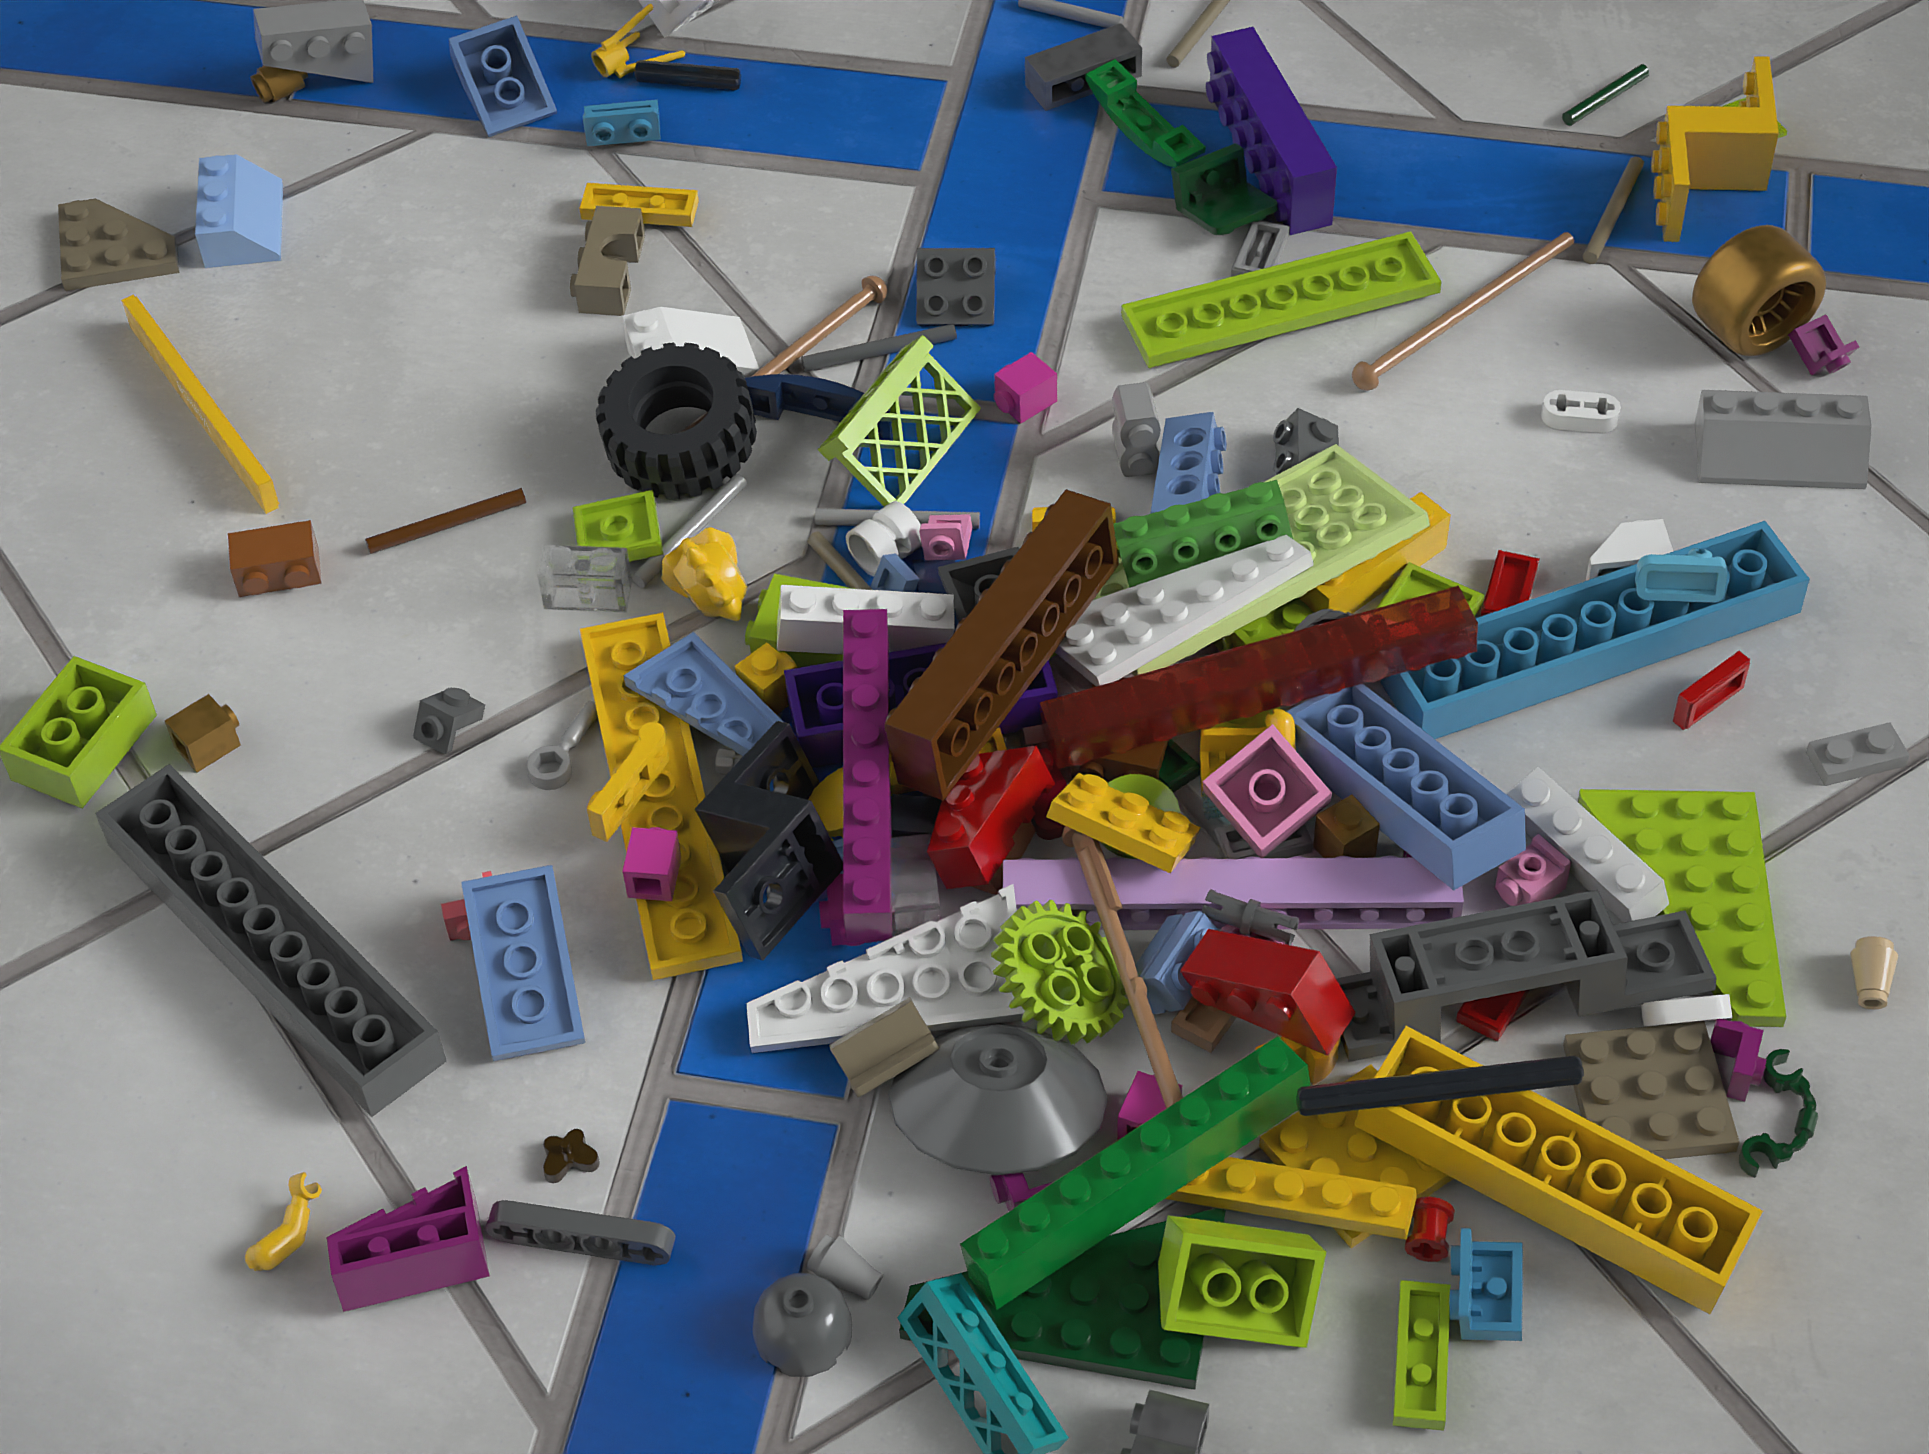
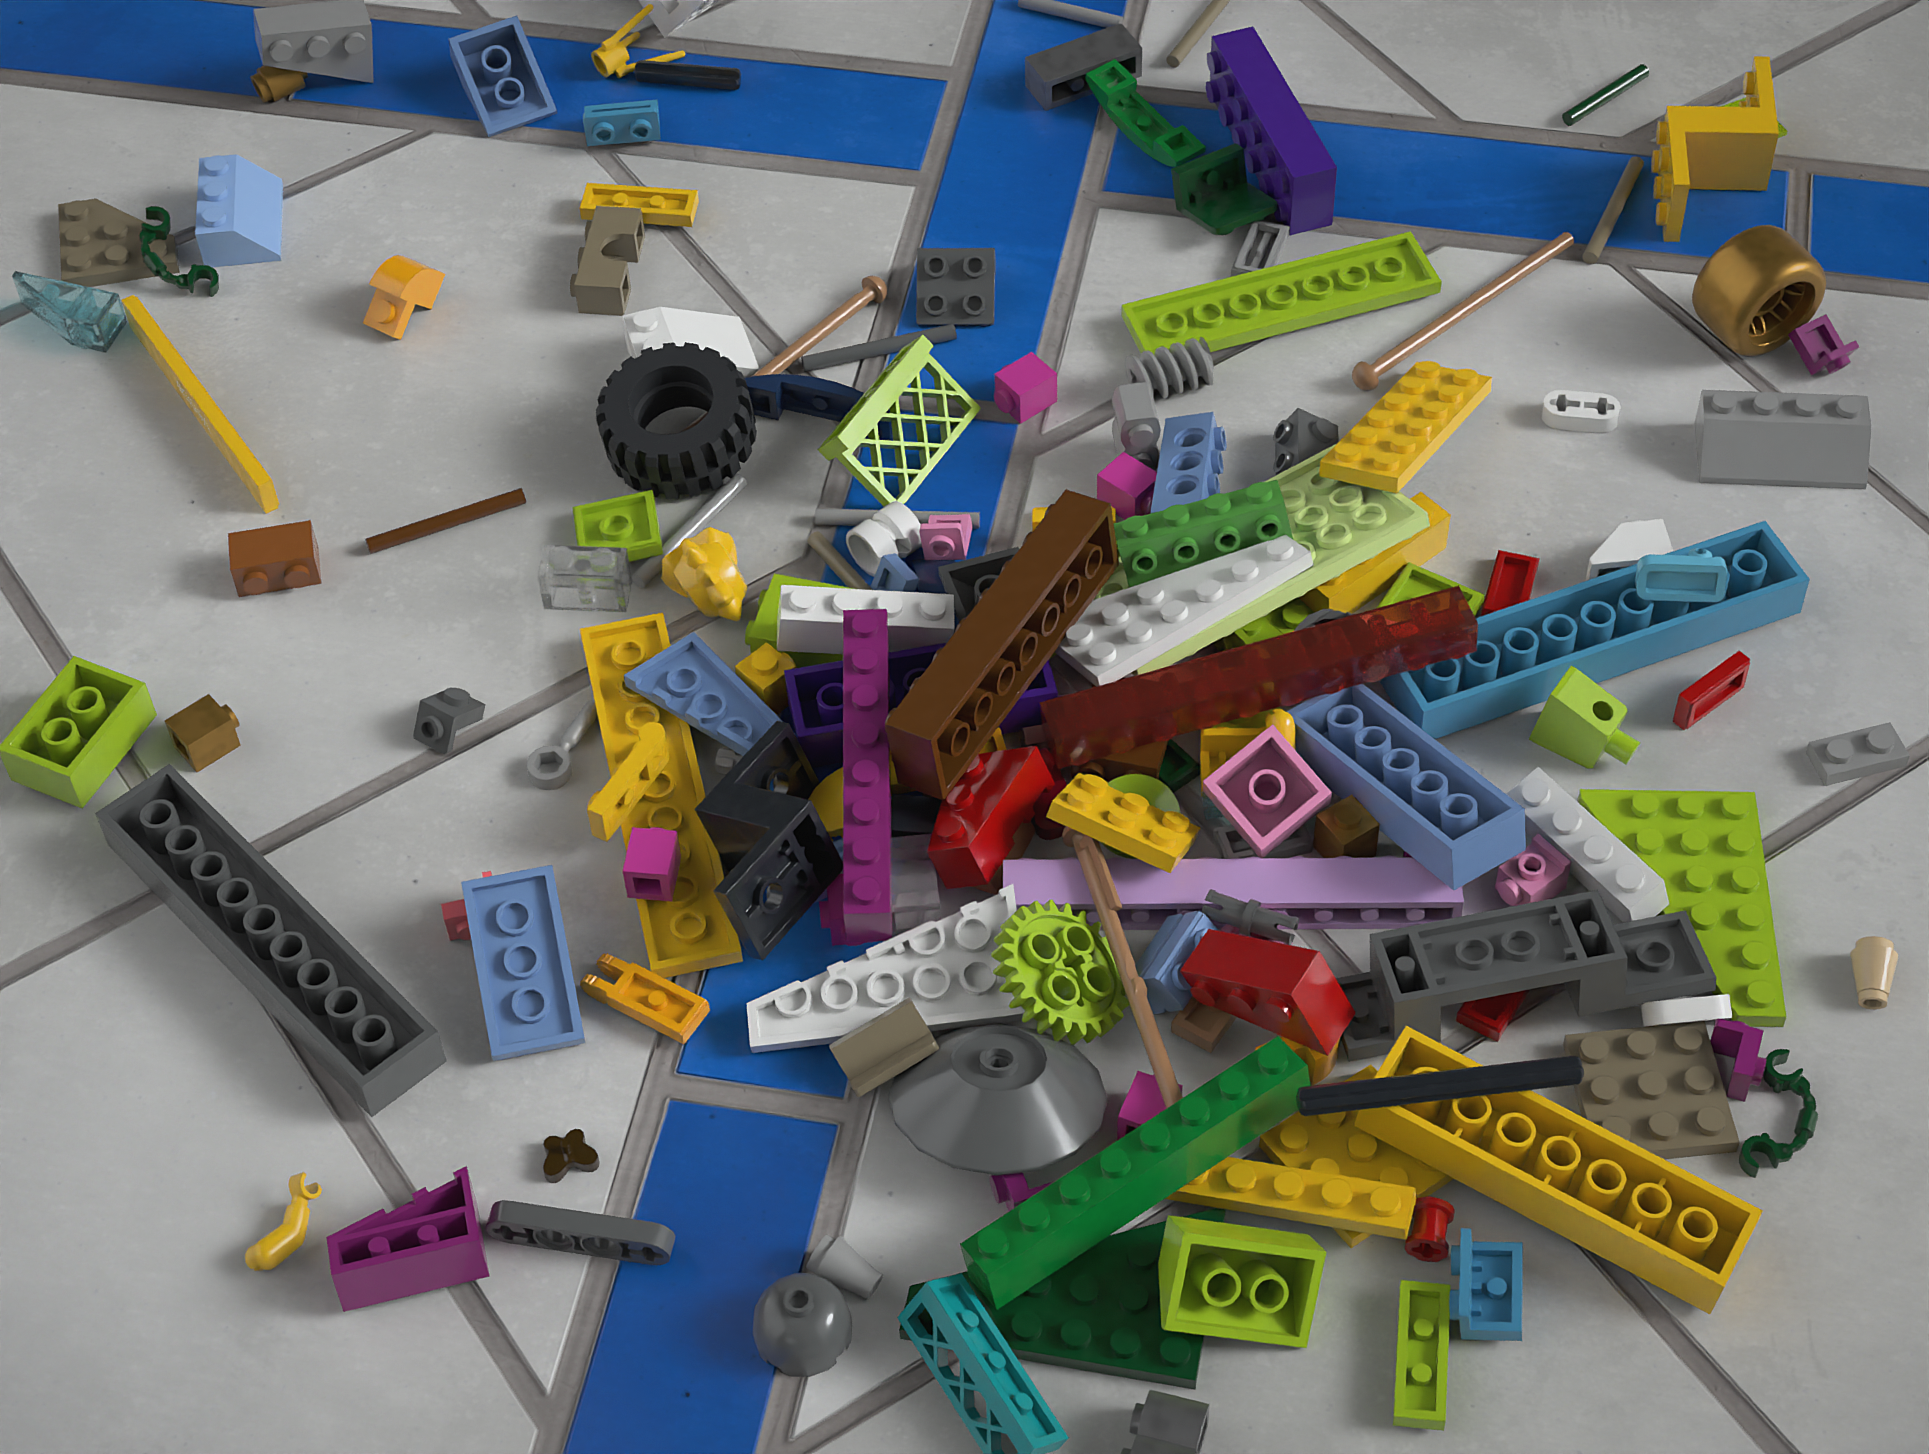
(76, 312): none -> clear light blue slope
(157, 266): none -> dark green piece
(400, 286): none -> light orange brick
(647, 998): none -> light orange hinge
(1127, 486): none -> dark pink brick
(1172, 366): none -> light grey piece
(1405, 427): none -> yellow plate
(1583, 722): none -> lime torso

